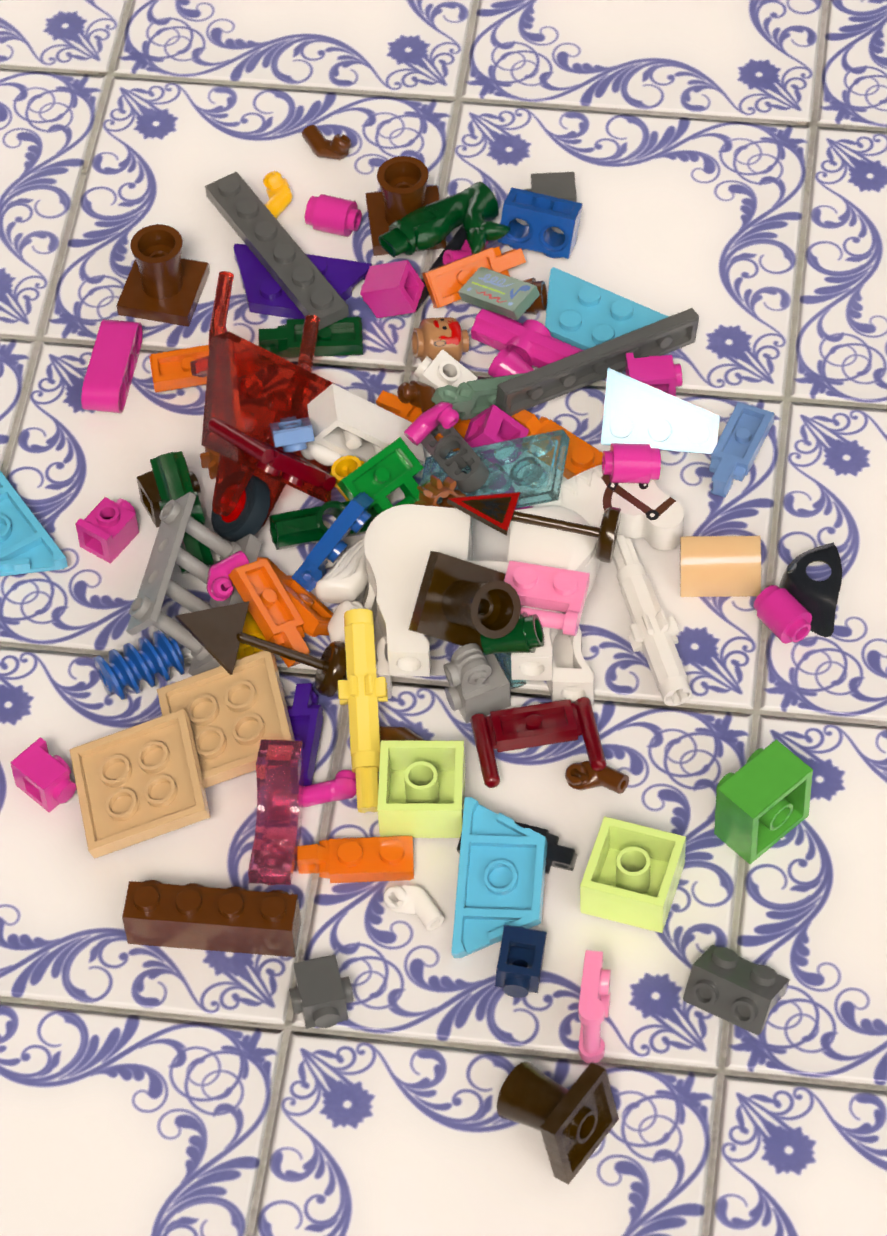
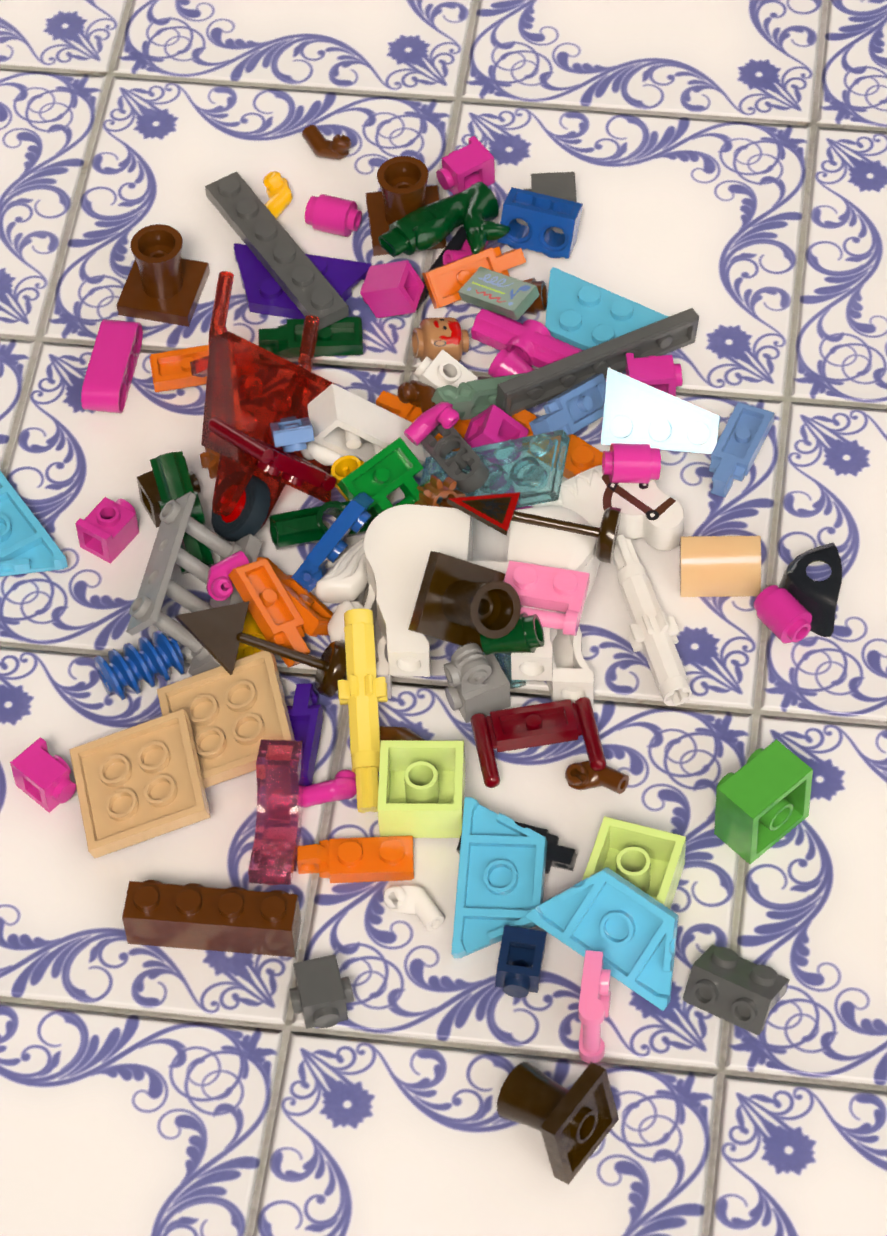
(467, 167): none -> dark pink brick
(573, 407): none -> medium blue hinge
(624, 924): none -> medium azure wing

